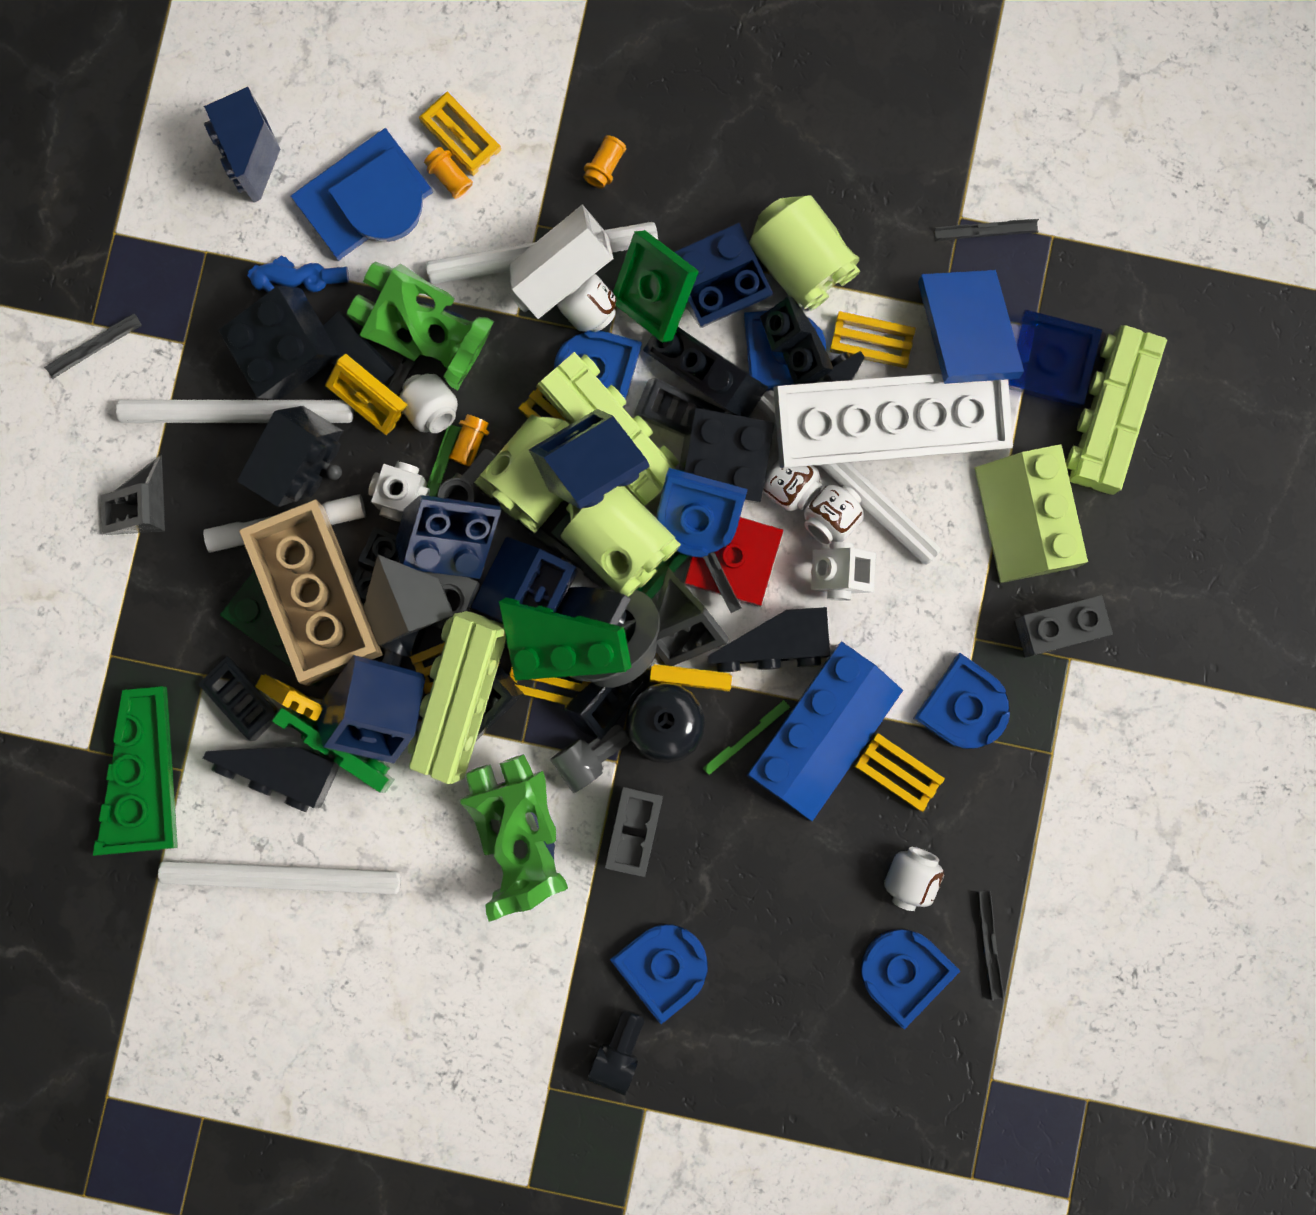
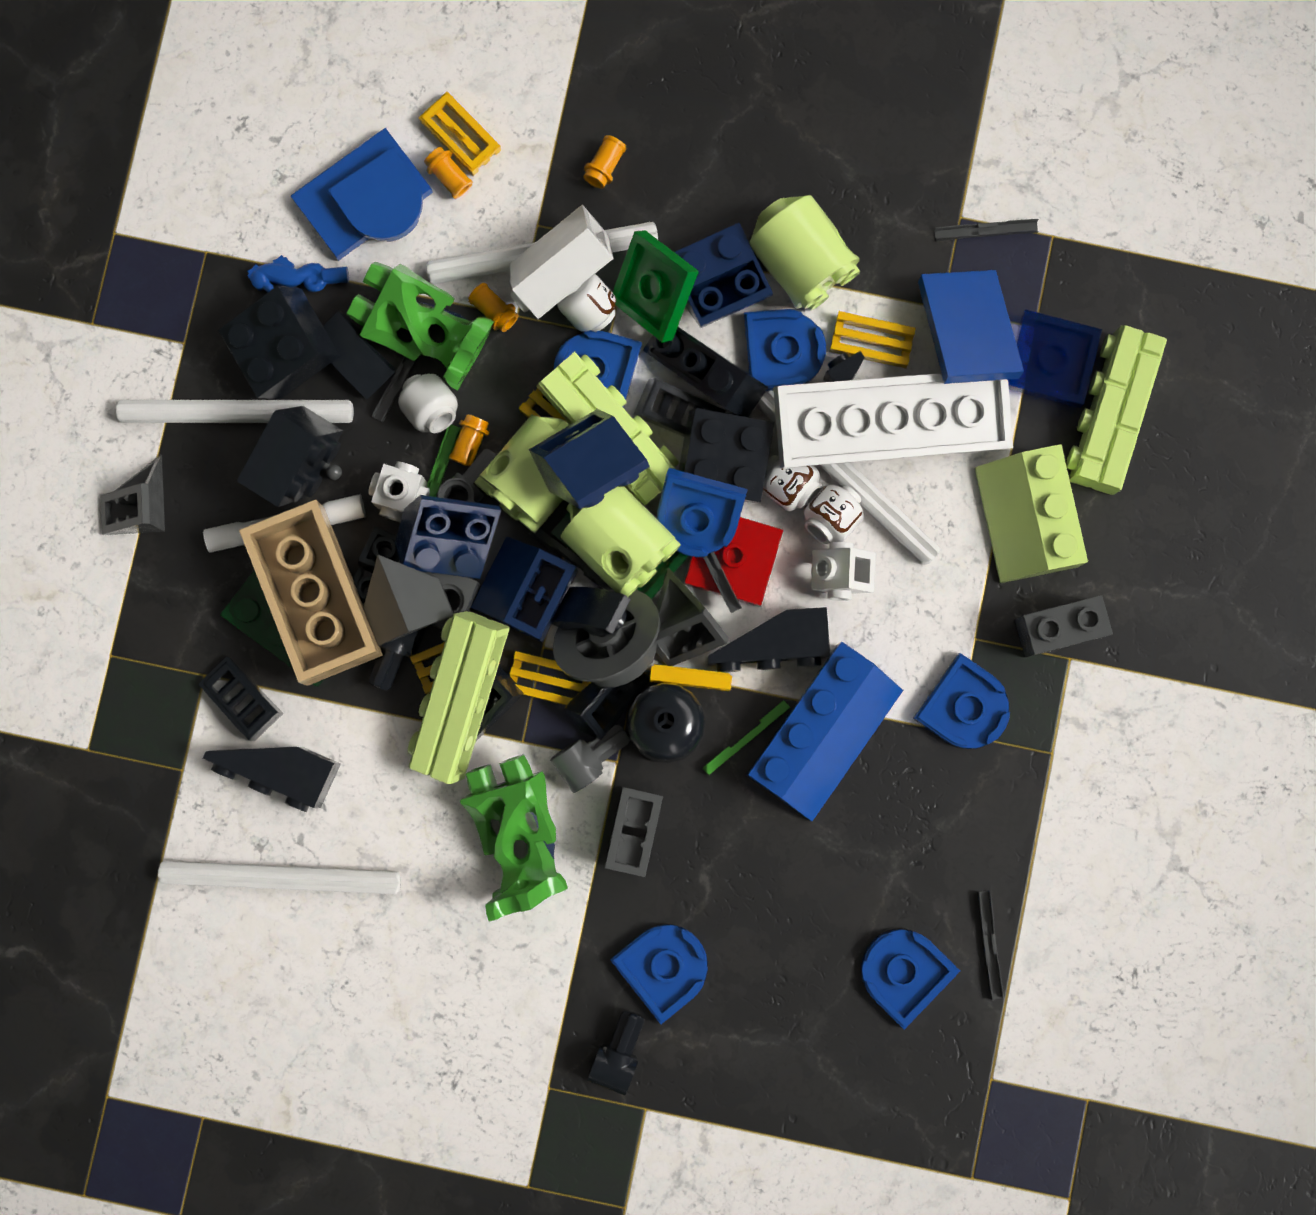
(92, 346): dark grey piece -> none
(140, 784): green wing -> none
(243, 140): dark blue slope -> none
(289, 697): yellow tile -> none
(365, 394): yellow tile -> none
(368, 770): green wing -> none
(371, 709): dark blue slope -> none
(493, 307): none -> light orange pin
(560, 645): green wing -> none
(797, 340): black slope -> none
(914, 878): white head -> none
(928, 791): yellow tile -> none

